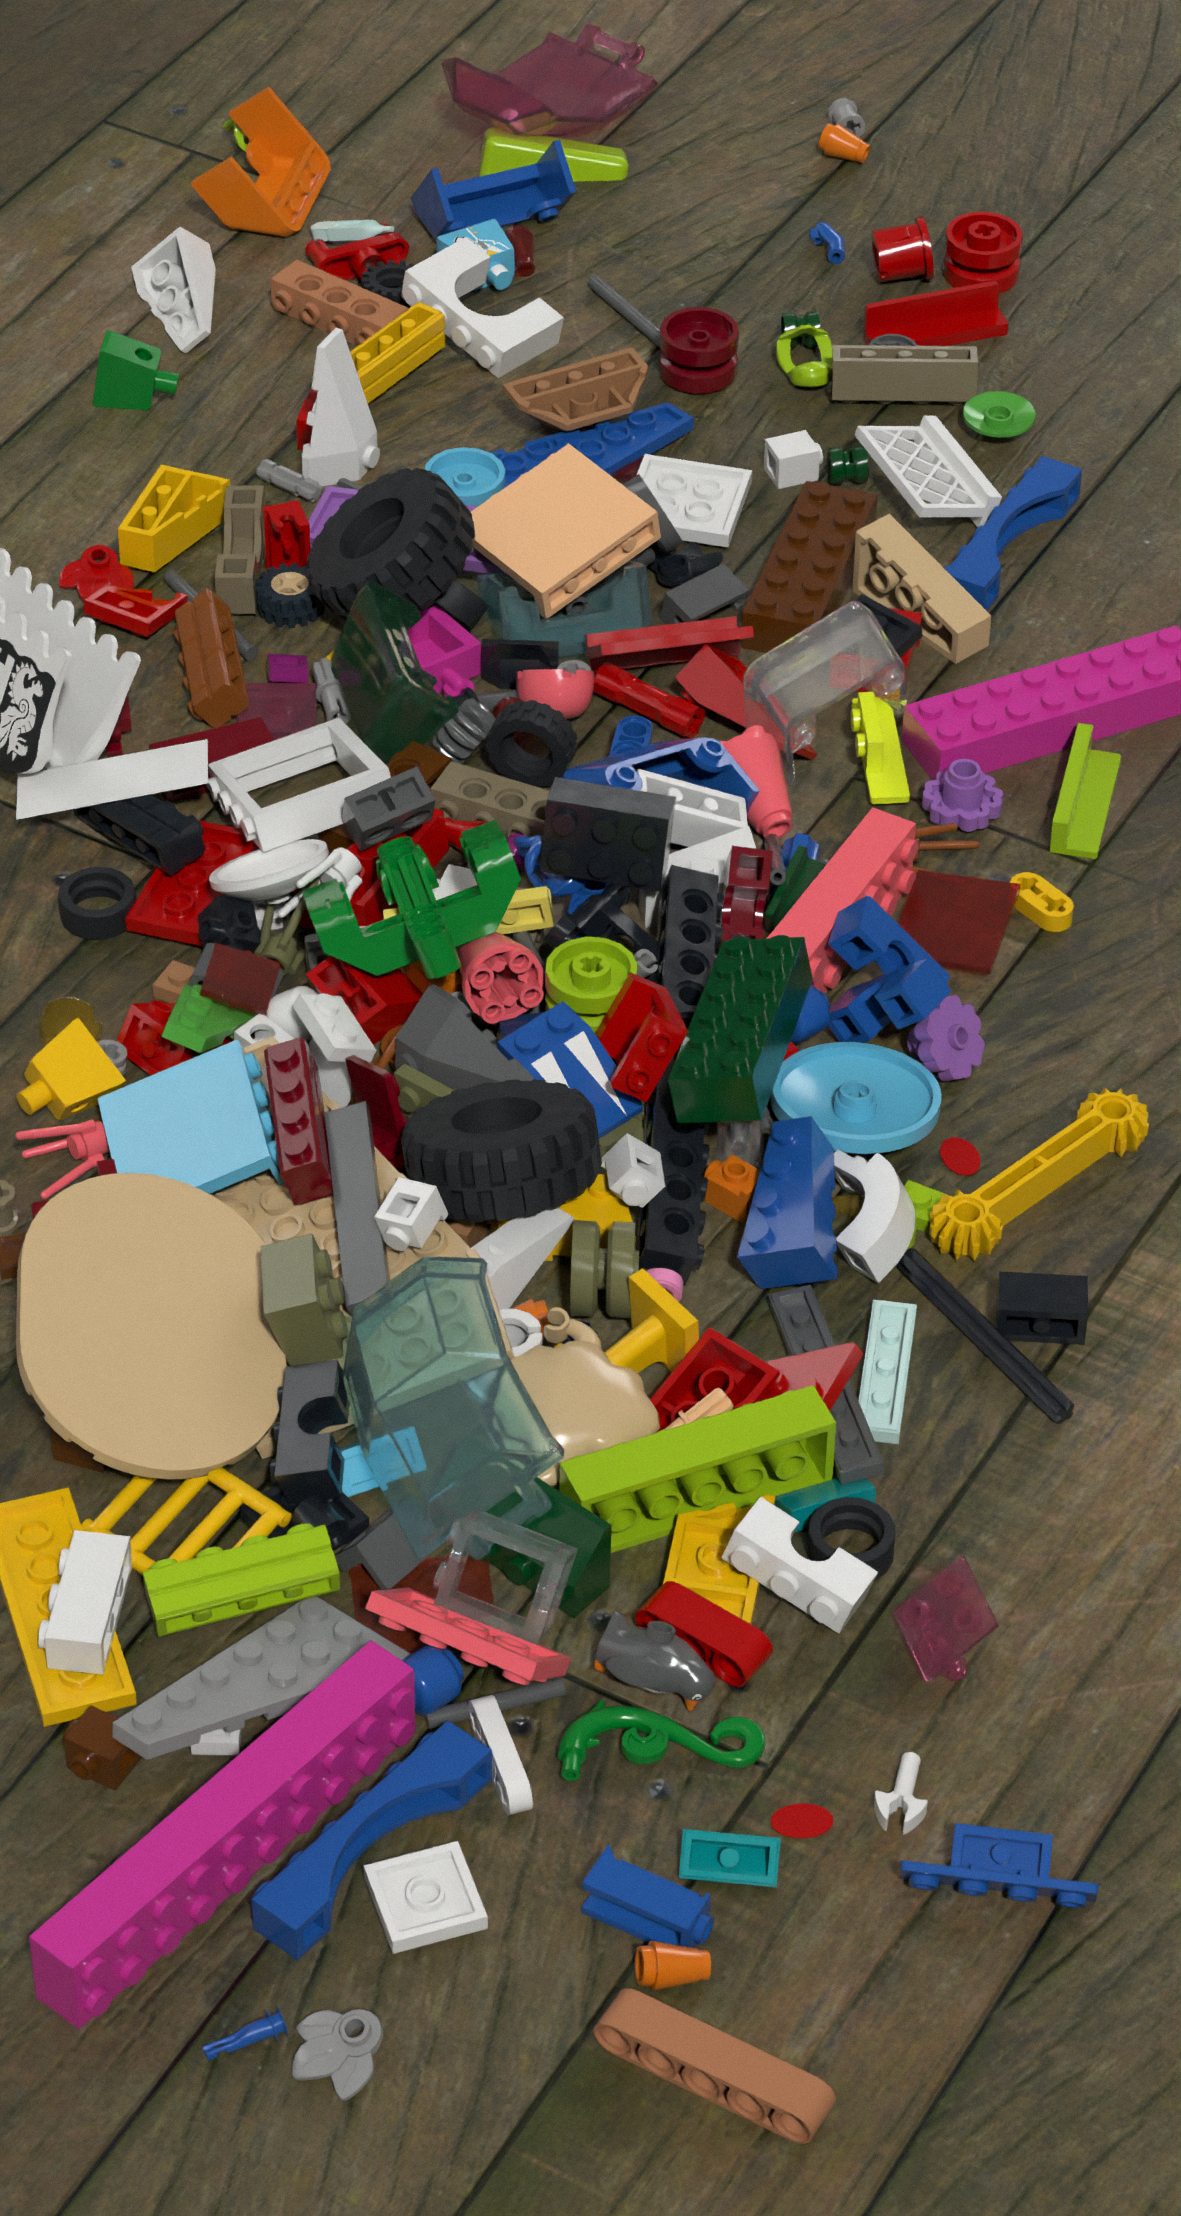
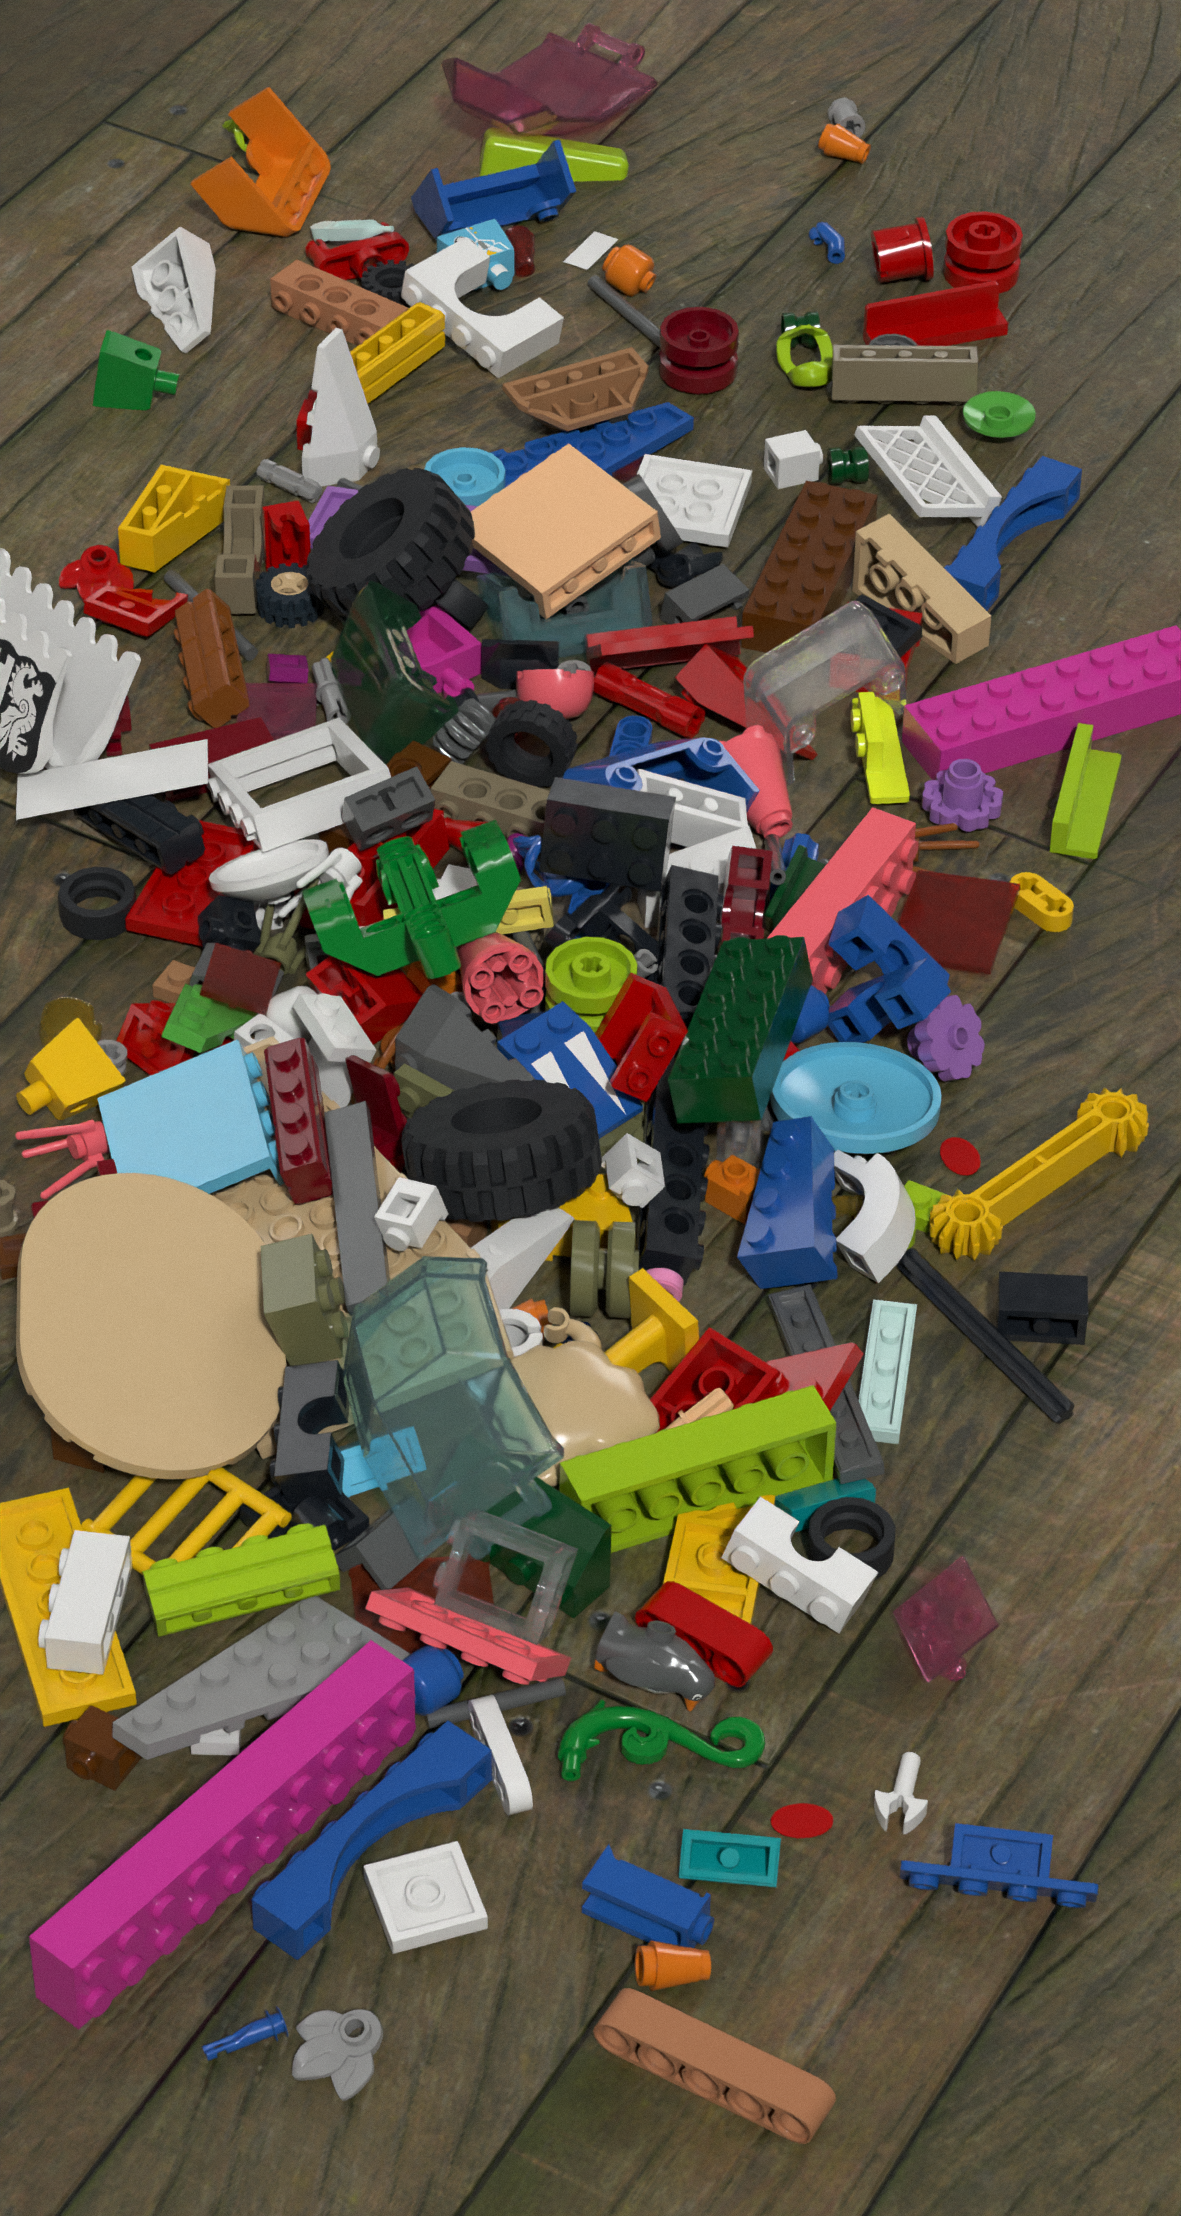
(590, 250): none -> white sticker
(629, 270): none -> orange head

